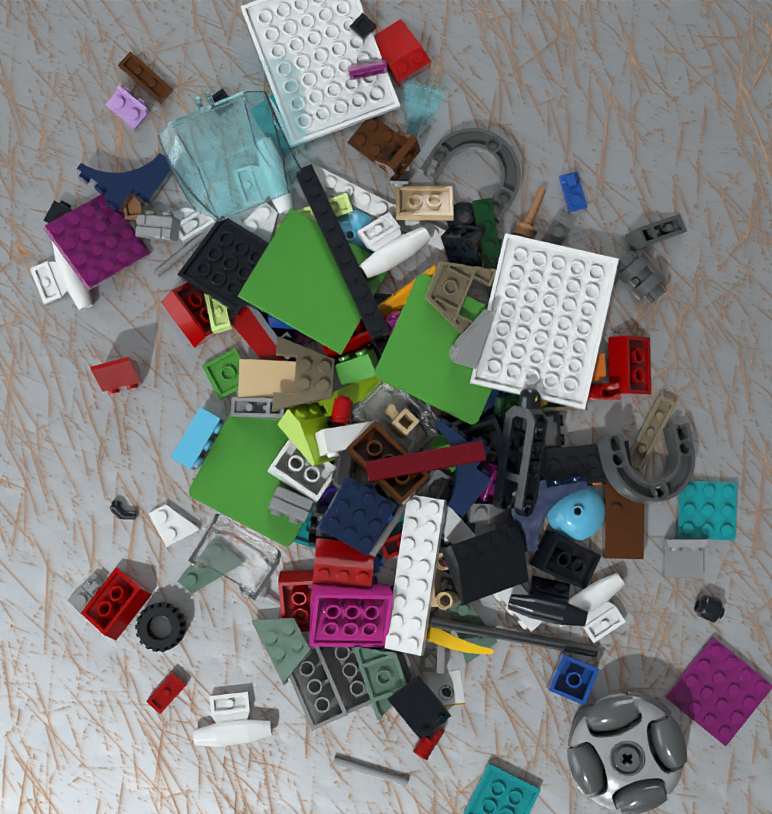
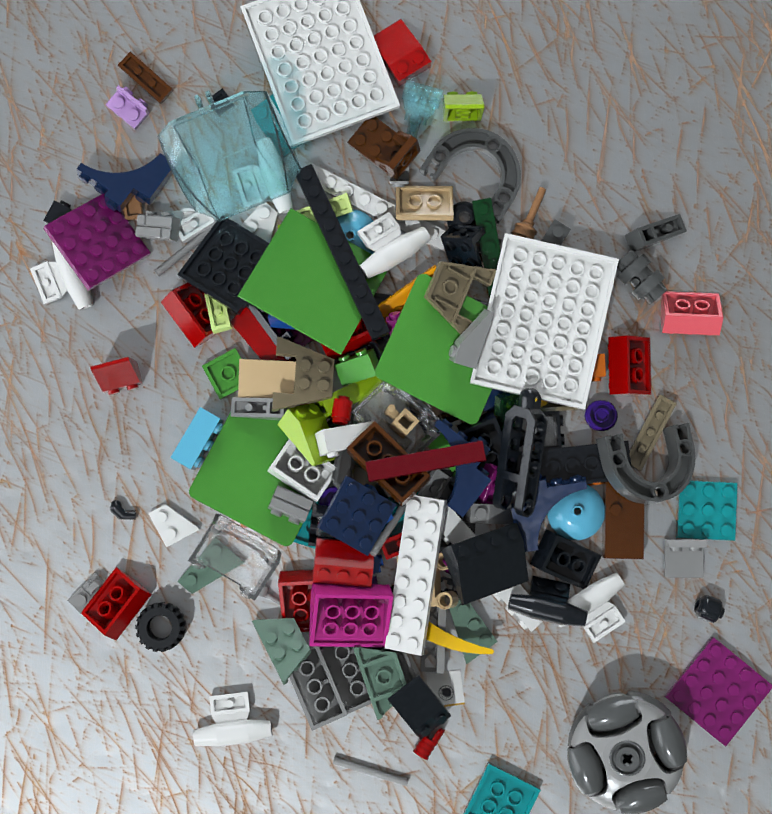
(166, 693): red plate -> none
(363, 26): black plate -> none
(367, 69): magenta slope -> none
(463, 106): none -> lime slope
(513, 636): dark grey axle -> none
(572, 192): blue hinge -> none
(572, 678): blue brick -> none
(601, 415): none -> dark purple piece
(602, 391): red hinge -> none
(691, 313): none -> coral slope

